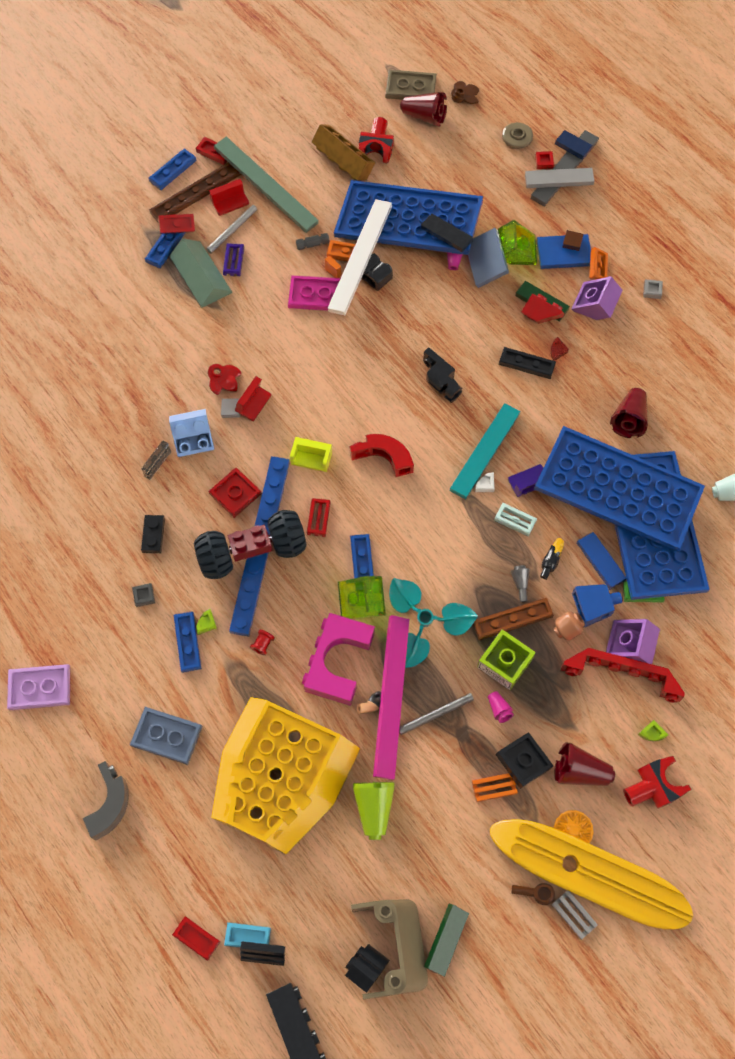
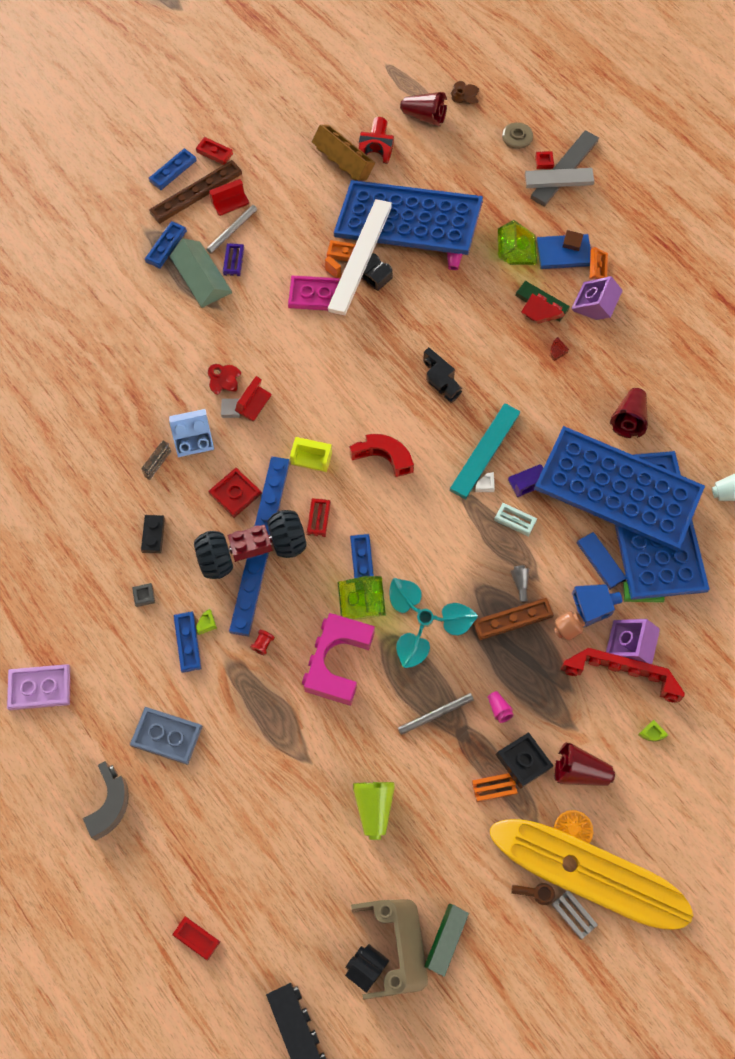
(176, 223): red panel -> none
(238, 933): medium azure tile -> none
(262, 953): black tile -> none
(266, 184): sand green tile -> none
(309, 782): yellow wedge -> none
(312, 241): dark grey axle -> none
(372, 704): light nougat arm -> none
(391, 698): dark pink tile -> none
(409, 83): dark tan tile -> none
(447, 232): black tile -> none
(487, 258): sand blue tile -> none
(506, 659): lime brick -> none
(527, 363): black tile -> none
(552, 558): black piece -> none
(573, 144): dark blue tile -> none
(652, 289): light grey tile -> none
(655, 785): red connector -> none

